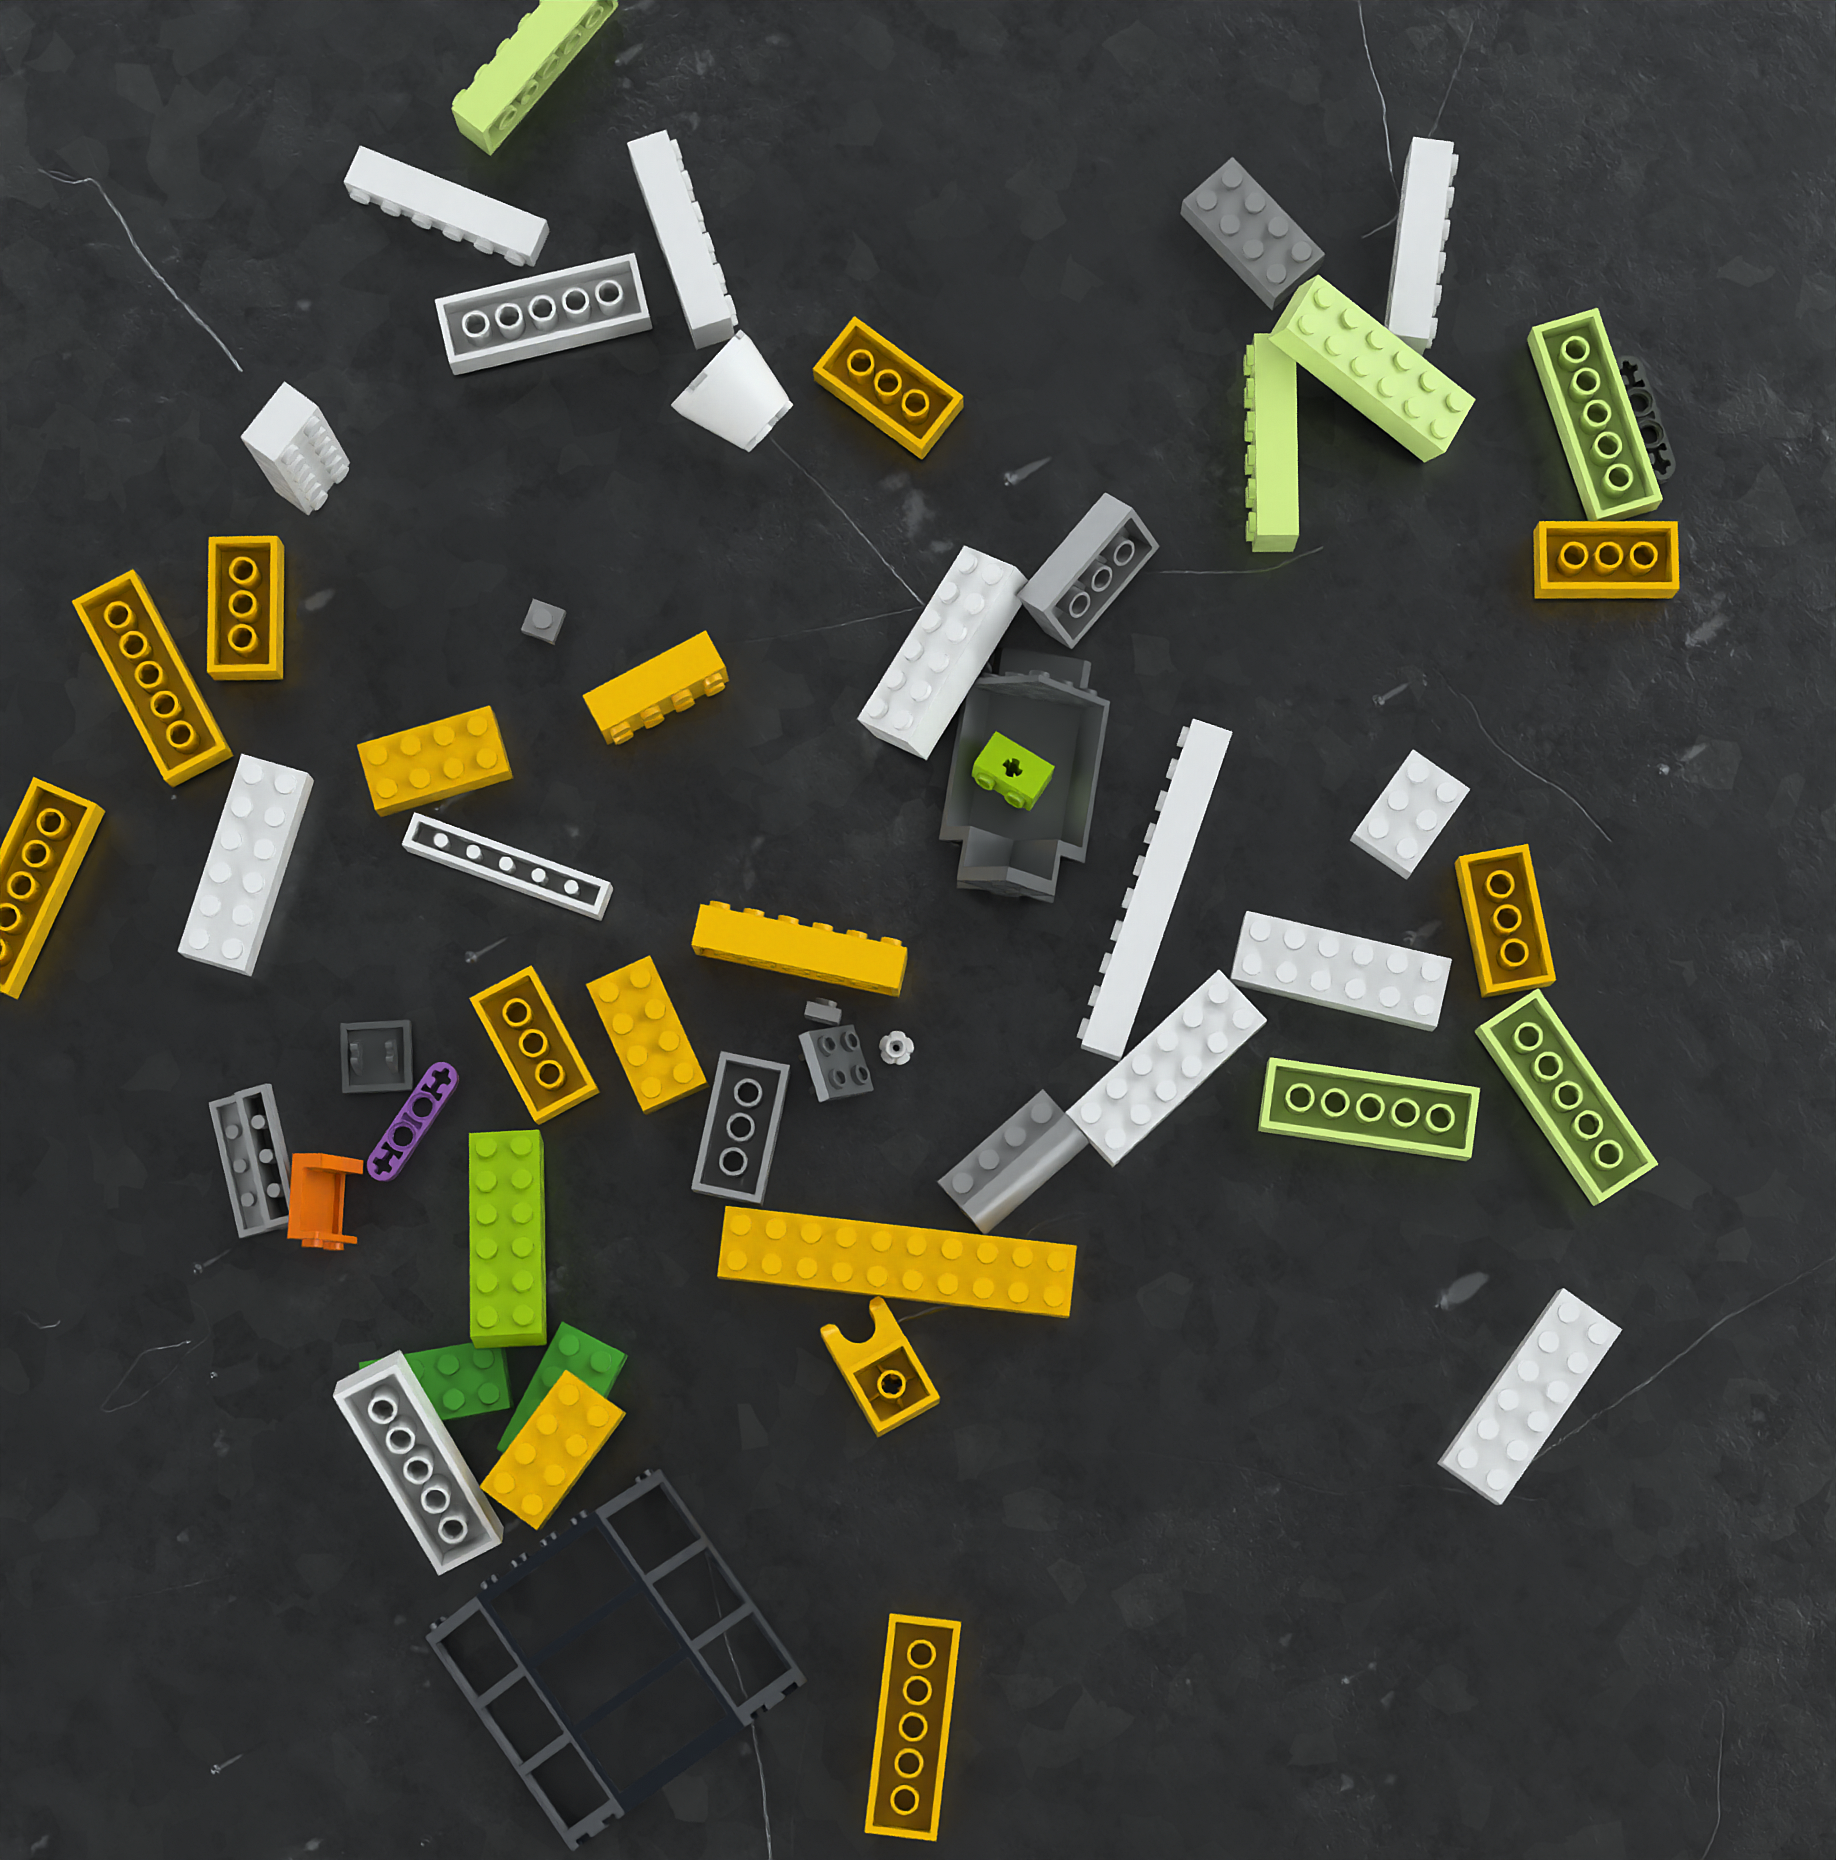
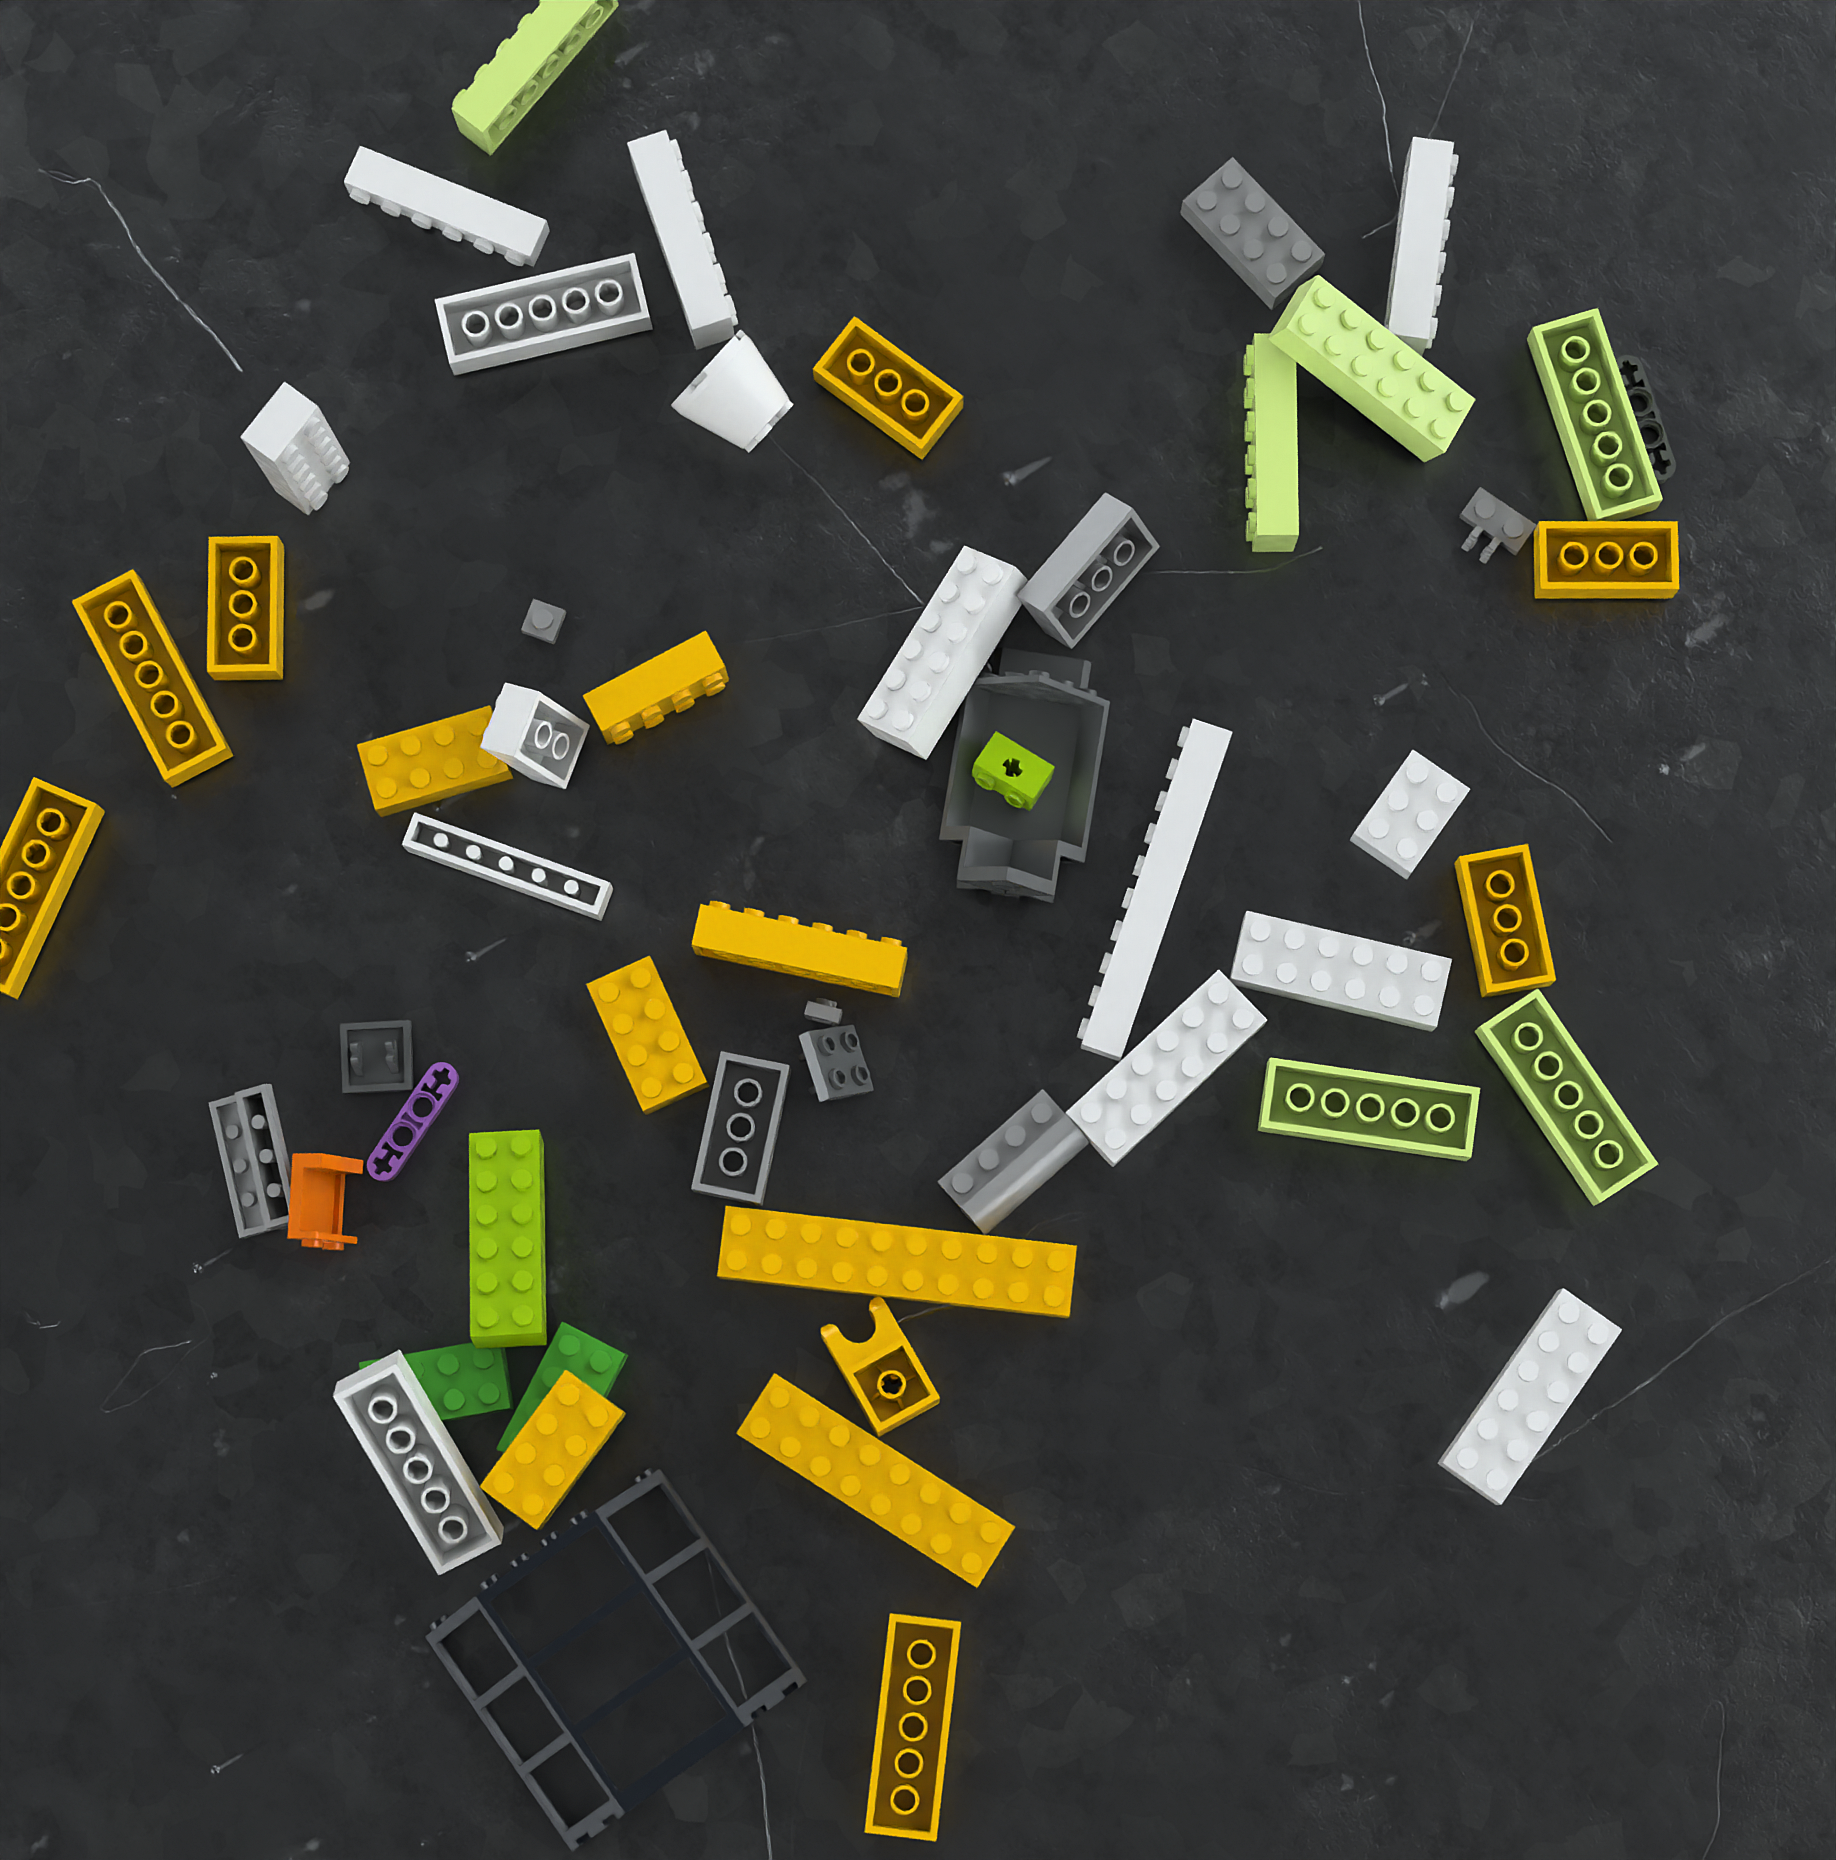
(246, 865): white brick -> none
(534, 735): none -> white brick
(534, 1045): yellow brick -> none
(875, 1480): none -> yellow brick
(896, 1038): white plate -> none
(1497, 522): none -> light grey hinge

